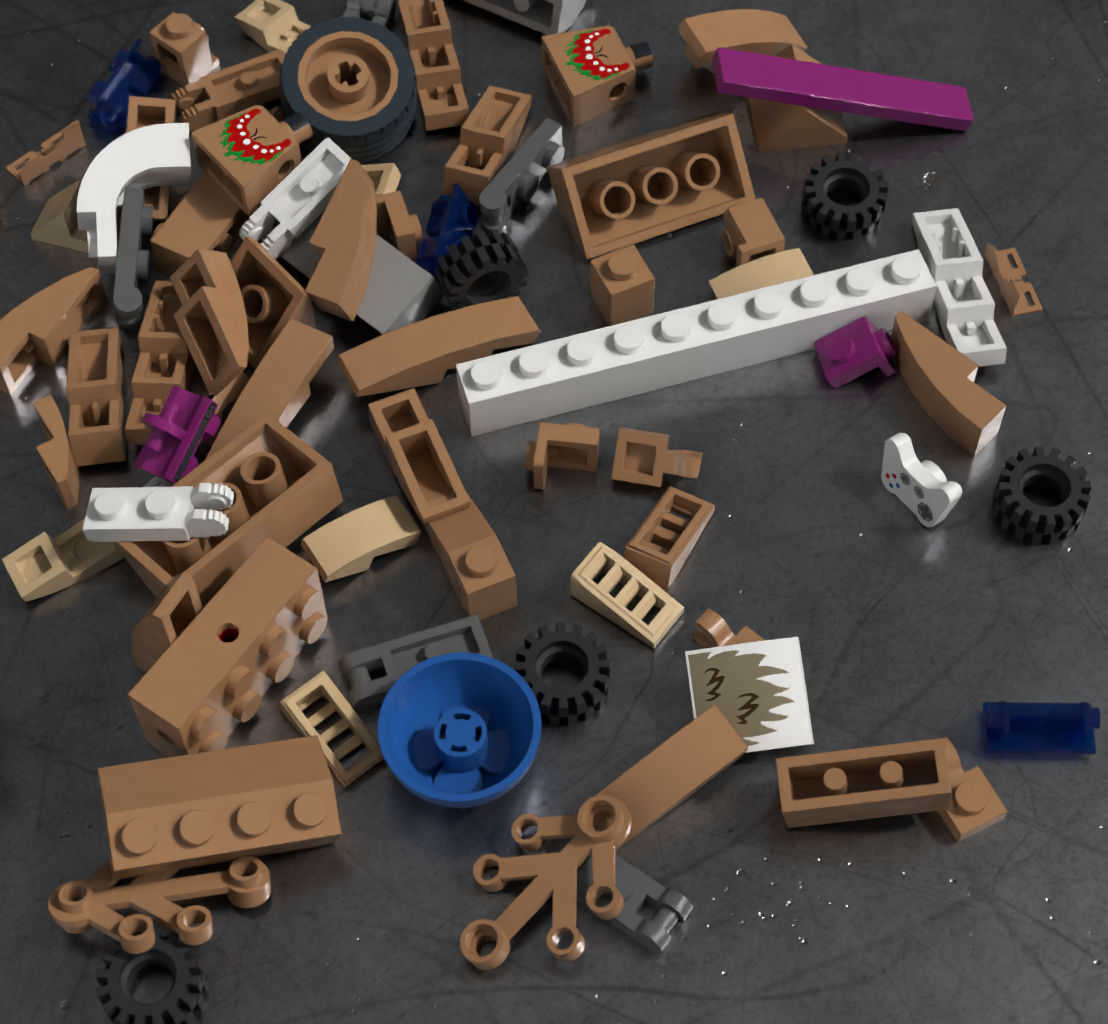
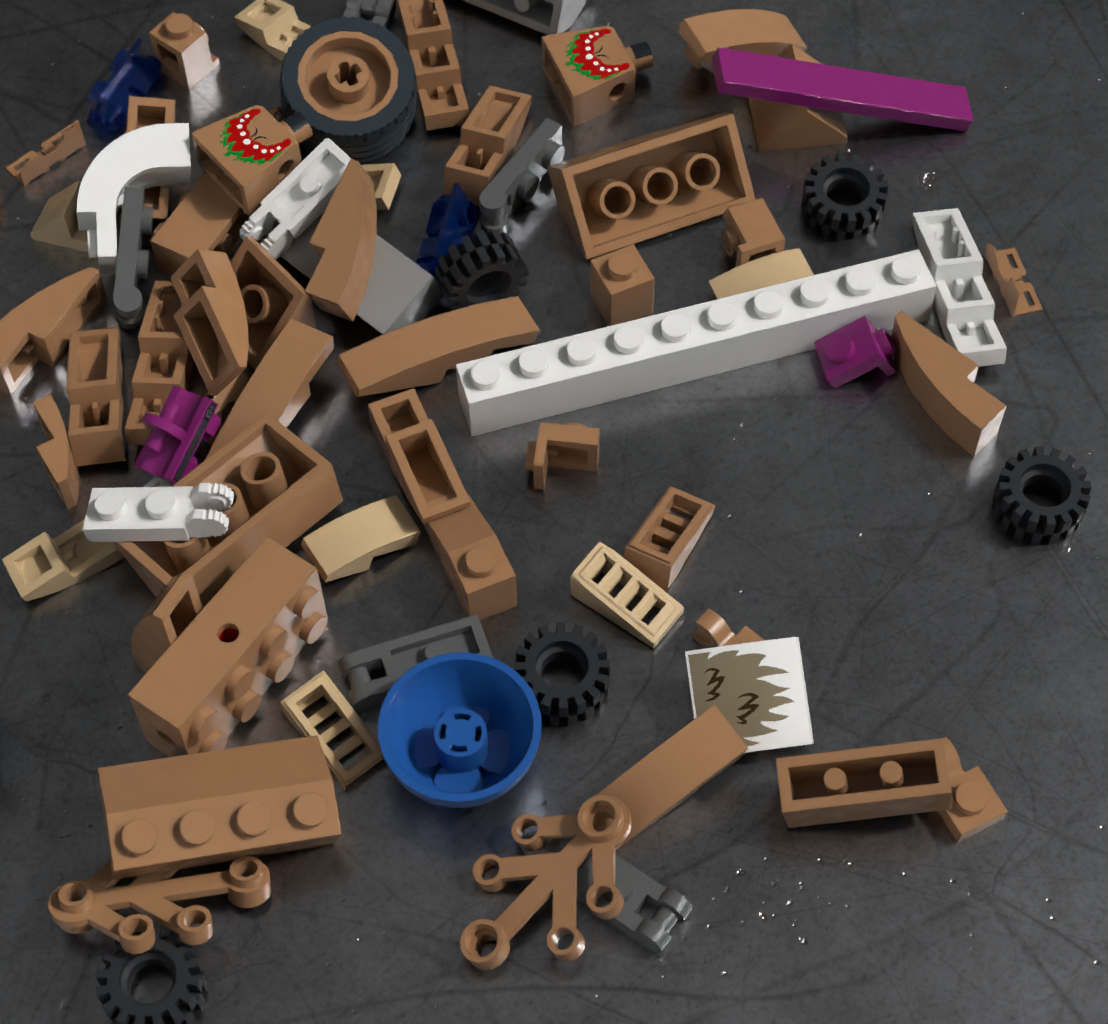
(230, 90): medium nougat hinge -> none
(402, 227): medium nougat bracket -> none
(645, 457): medium nougat plate -> none
(916, 483): white piece -> none
(1040, 727): clear blue hinge -> none

